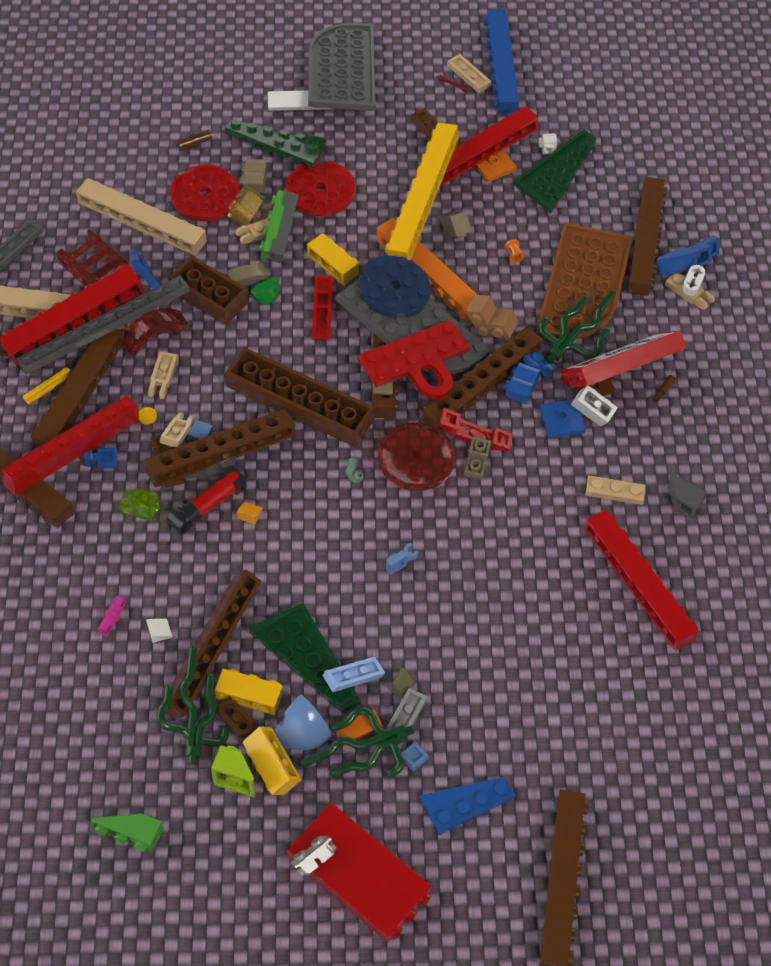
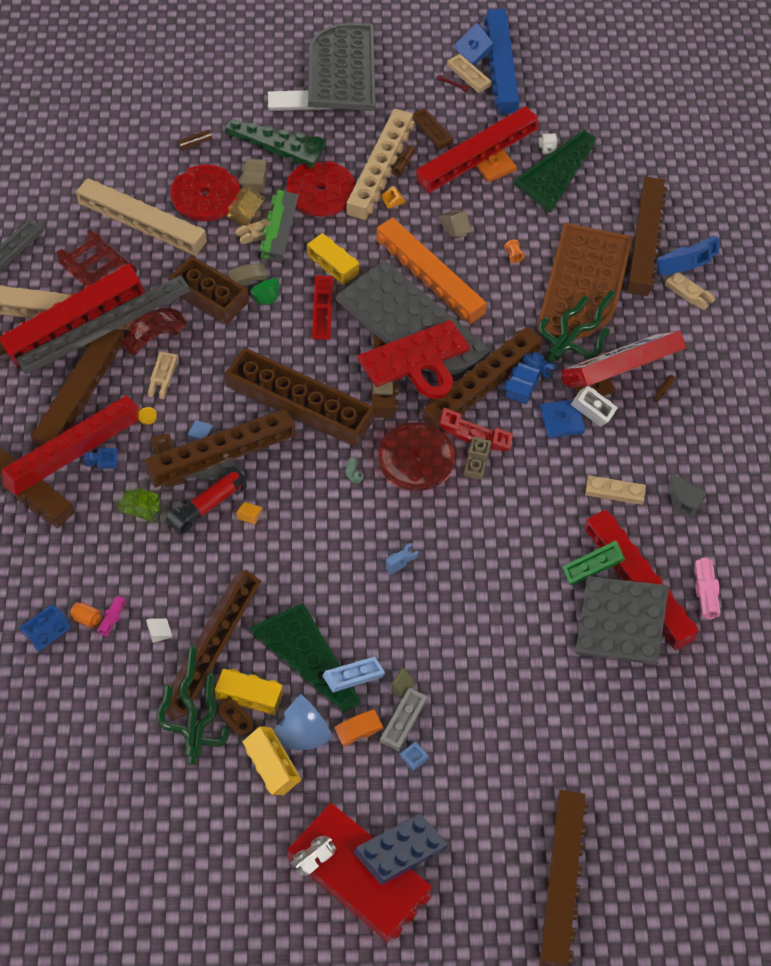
(45, 627): none -> blue bracket
(46, 386): yellow axle -> none
(86, 615): none -> orange brick
(134, 829): bright green slope -> none
(141, 266): blue wing -> none
(177, 430): tan hinge -> none
(232, 771): lime slope -> none
(380, 164): none -> tan brick
(385, 271): dark blue plate -> none
(386, 738): dark green plant -> none
(392, 197): none -> light orange slope
(400, 849): none -> dark blue plate
(403, 160): none -> reddish brown pin
(423, 191): yellow brick -> none
(460, 804): blue wing -> none
(474, 44): none -> blue plate
(489, 319): medium nougat brick -> none
(593, 563): none -> green plate
(622, 620): none -> dark grey plate
(697, 281): white beam -> none
(707, 588): none -> bright pink piece

